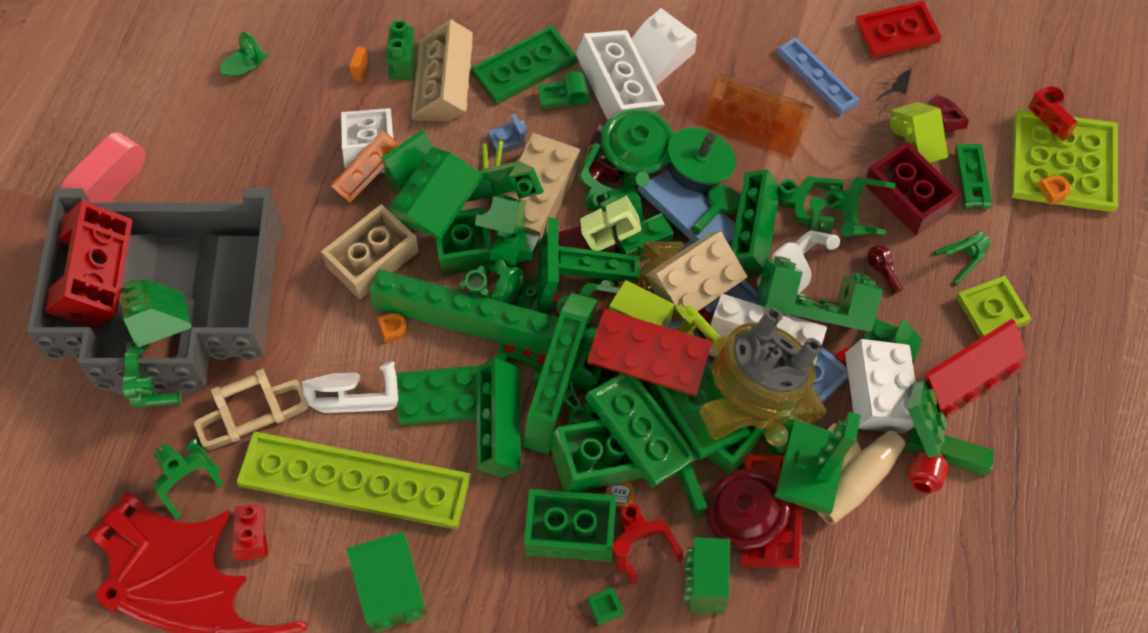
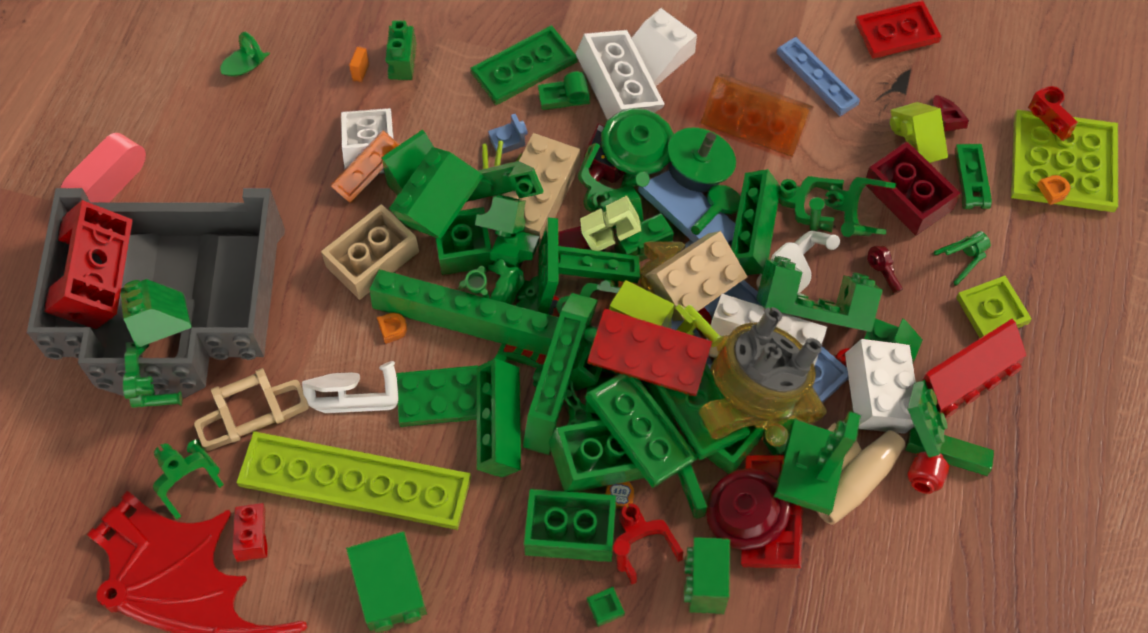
(442, 74): tan slope -> none

